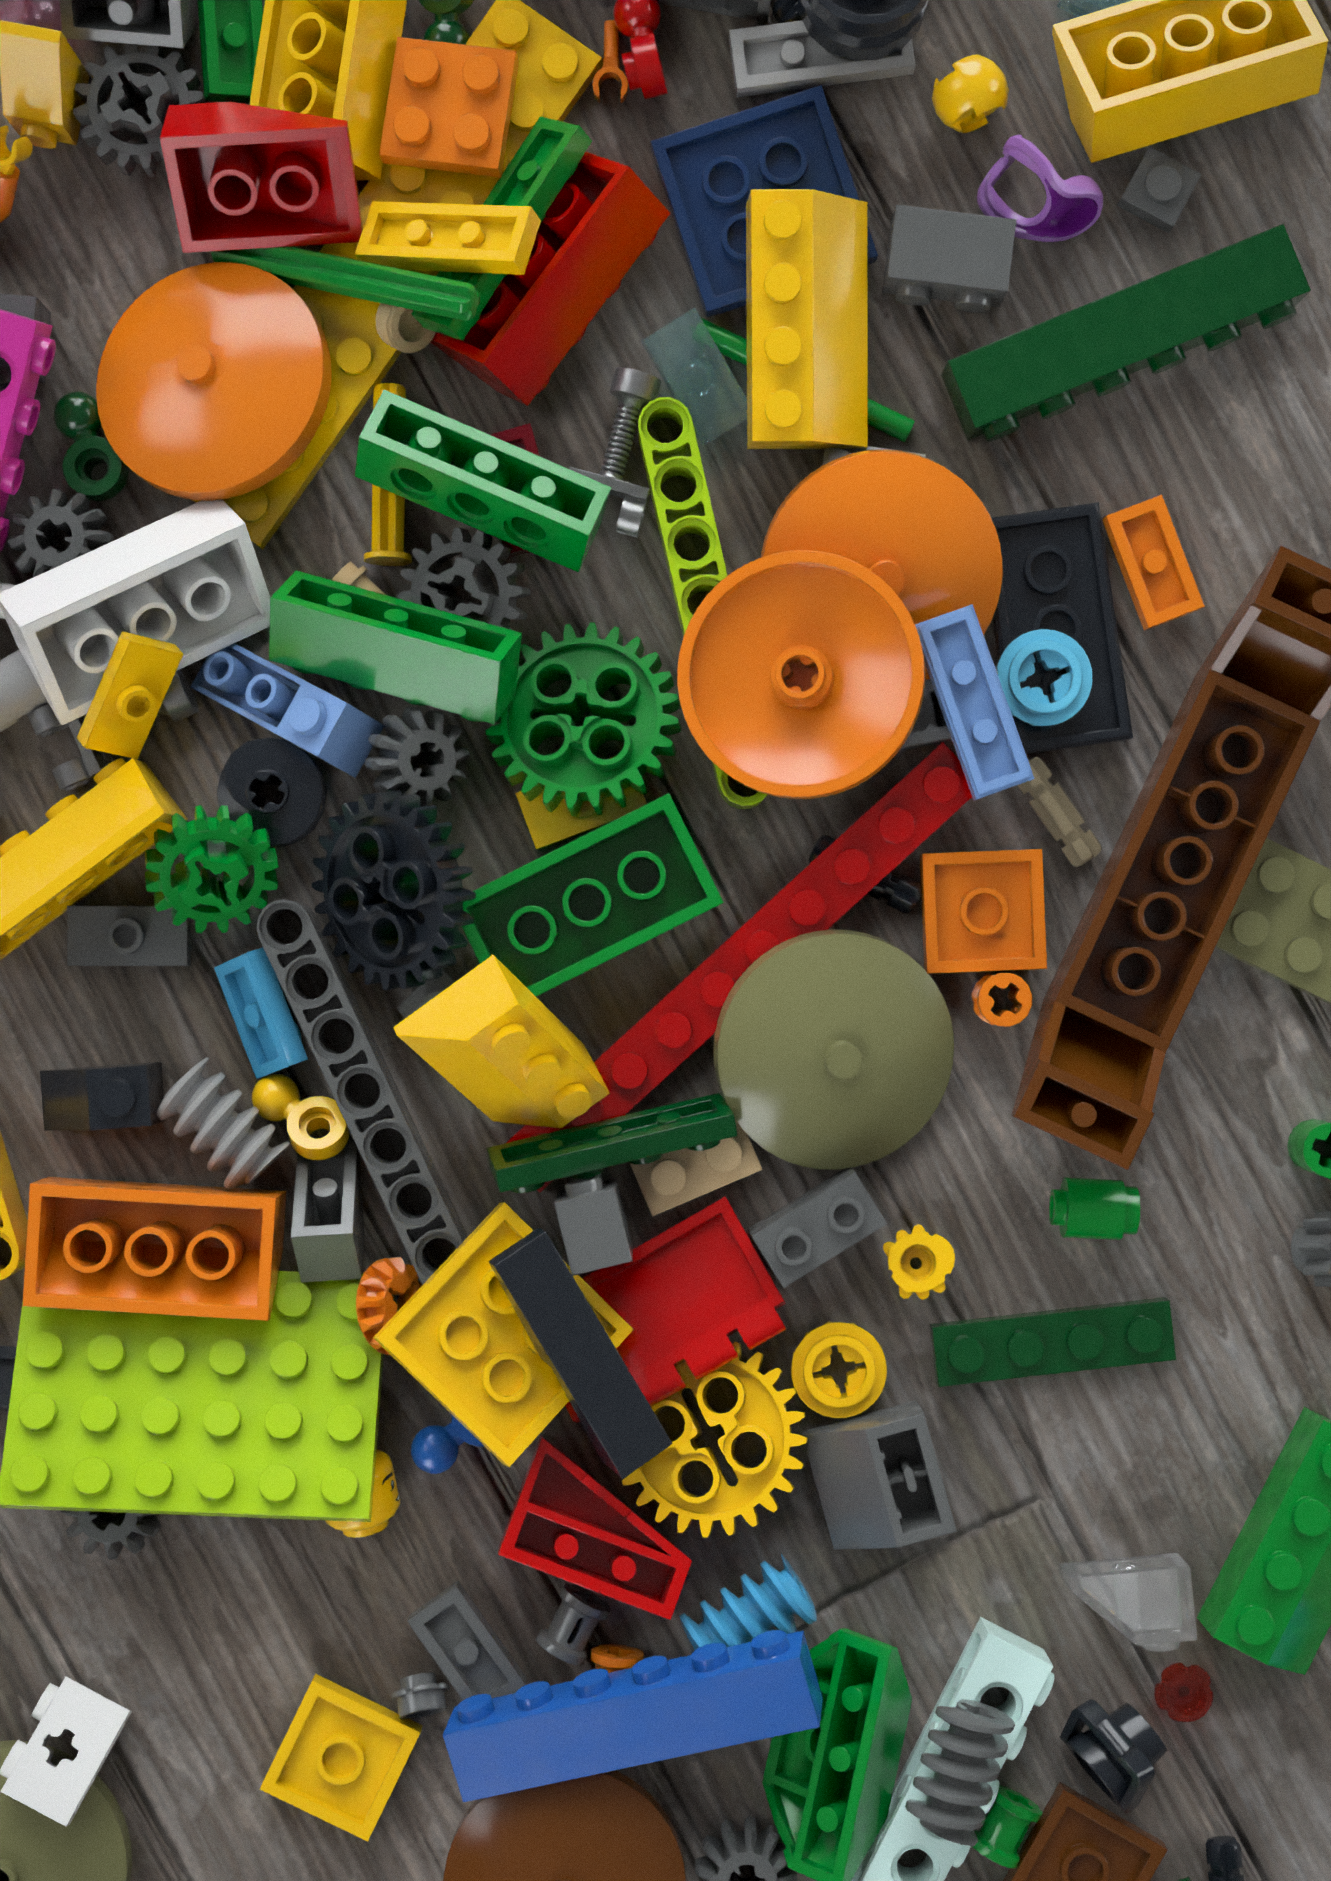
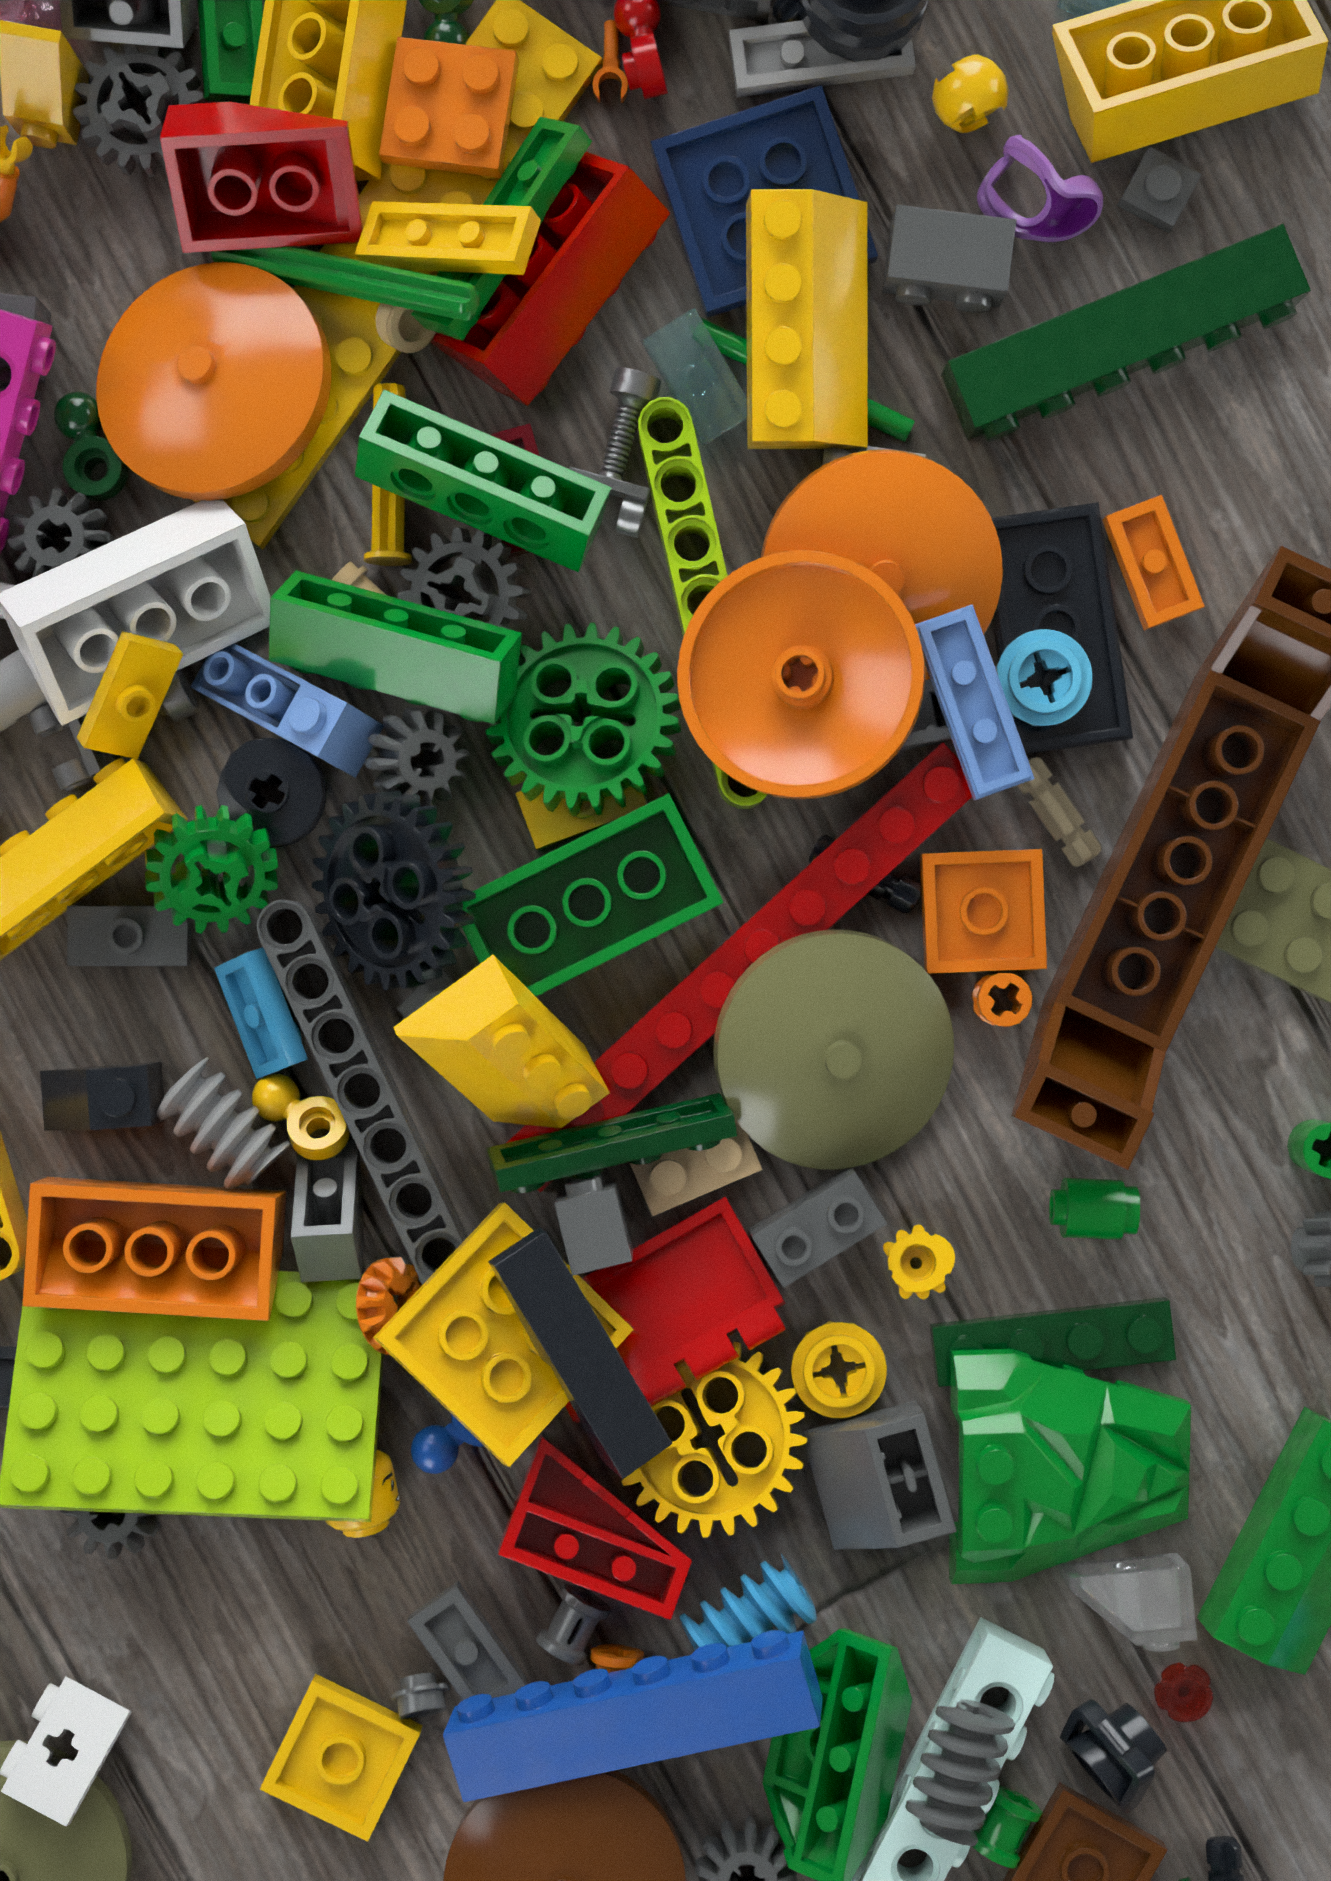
(1058, 1464): none -> green wedge

